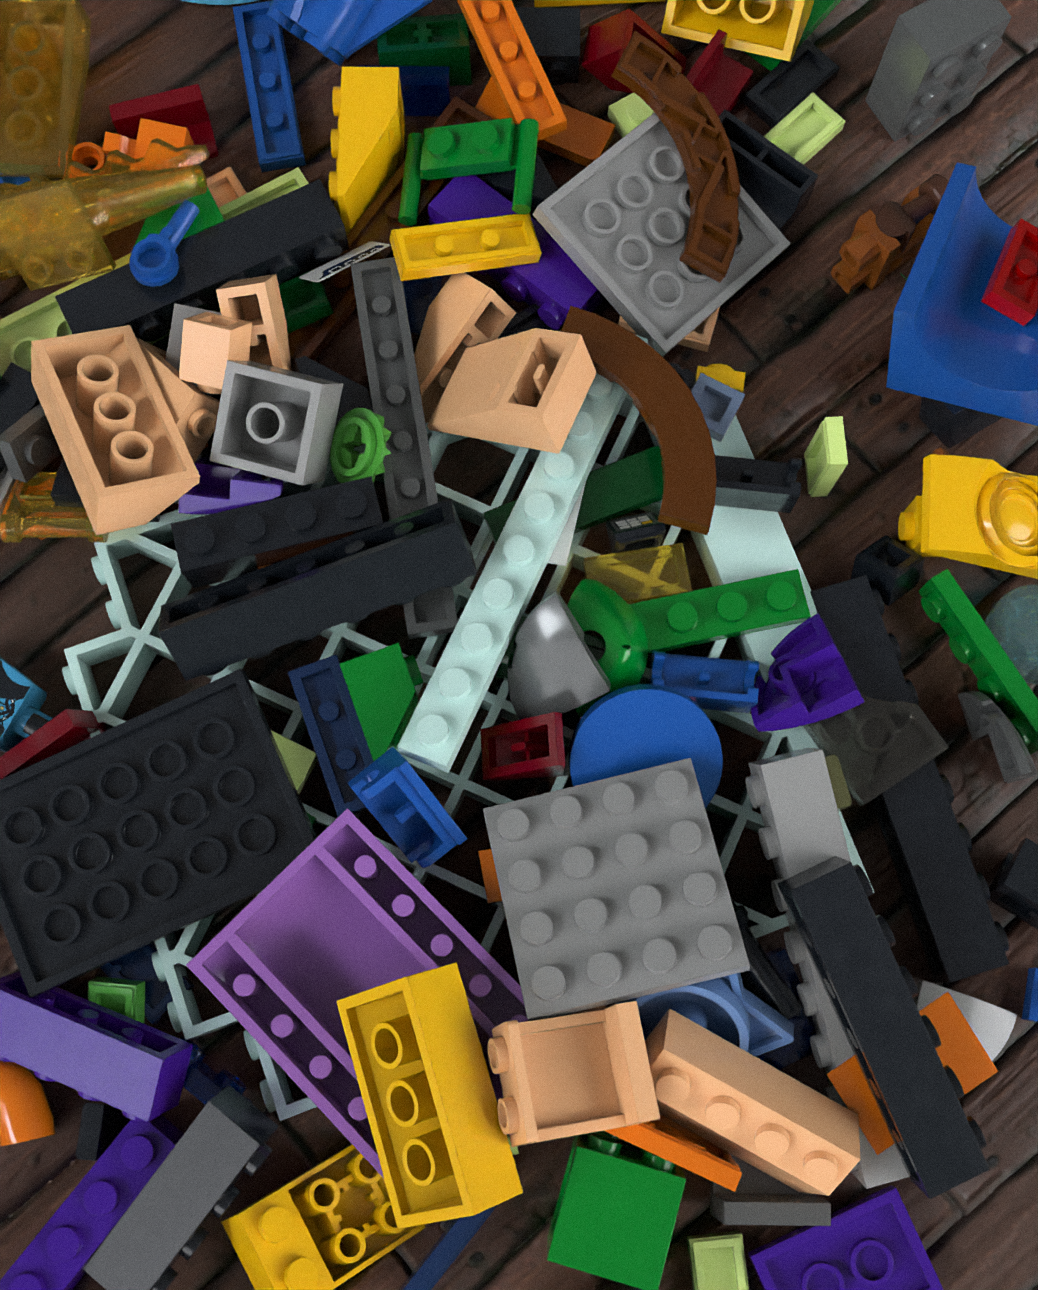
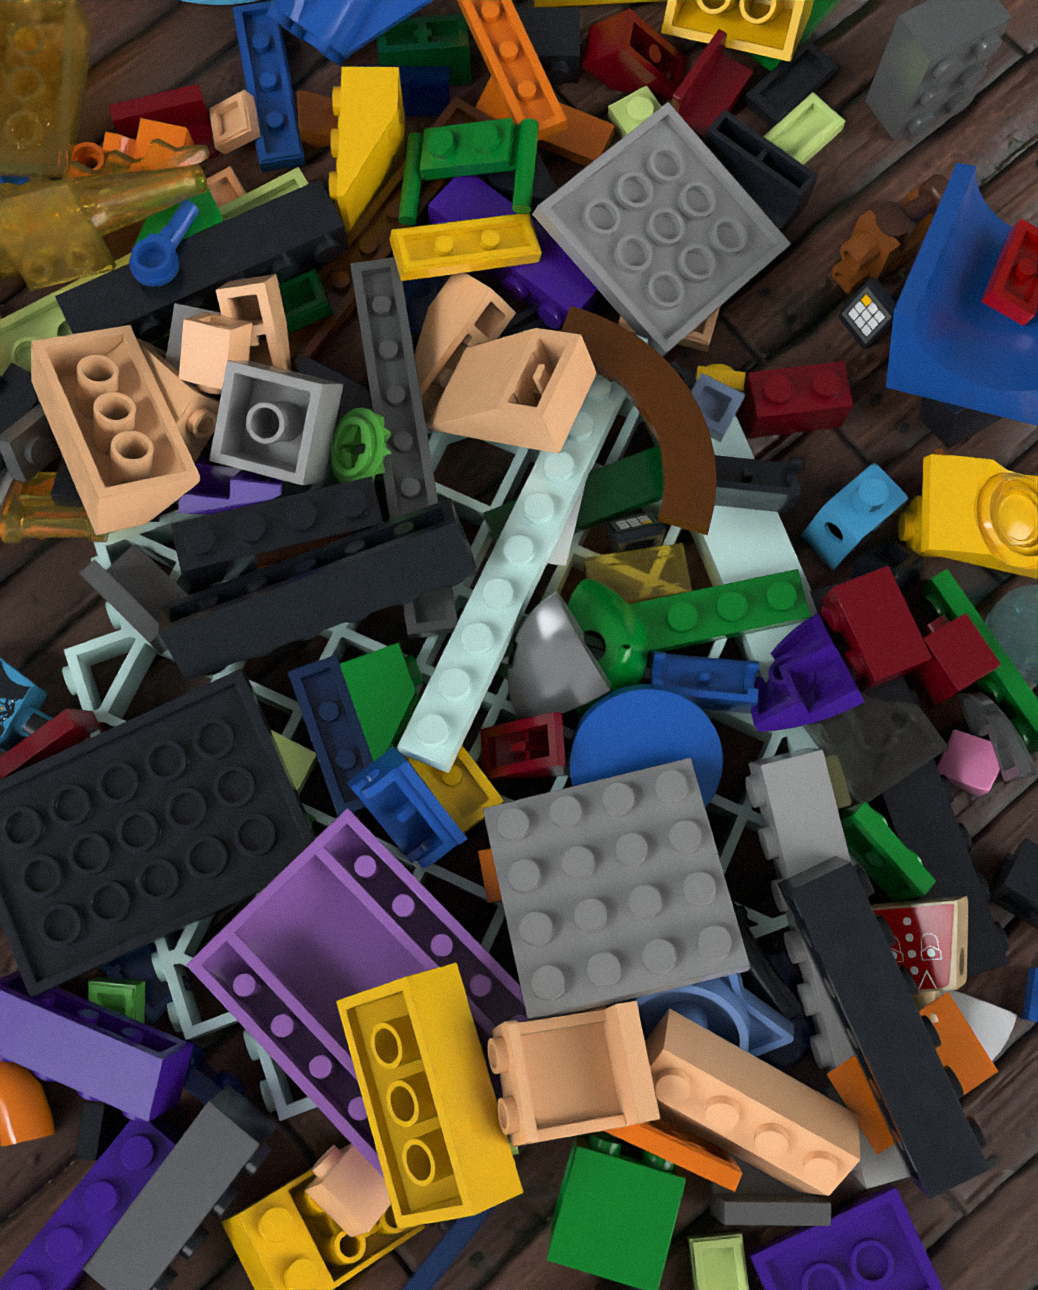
(136, 591): none -> dark grey panel
(234, 122): none -> light nougat tile
(315, 119): none -> dark orange slope
(344, 261): white sticker -> none
(349, 1189): none -> light nougat brick
(461, 791): none -> yellow plate
(702, 147): reddish brown tile -> none
(796, 399): none -> dark red brick
(826, 457): yellowish green tile -> none
(858, 512): none -> dark azure torso
(869, 313): none -> slope
(874, 628): none -> dark red brick
(883, 854): none -> green plate
(930, 943): none -> torso
(957, 660): none -> dark red brick
(969, 763): none -> bright pink slope

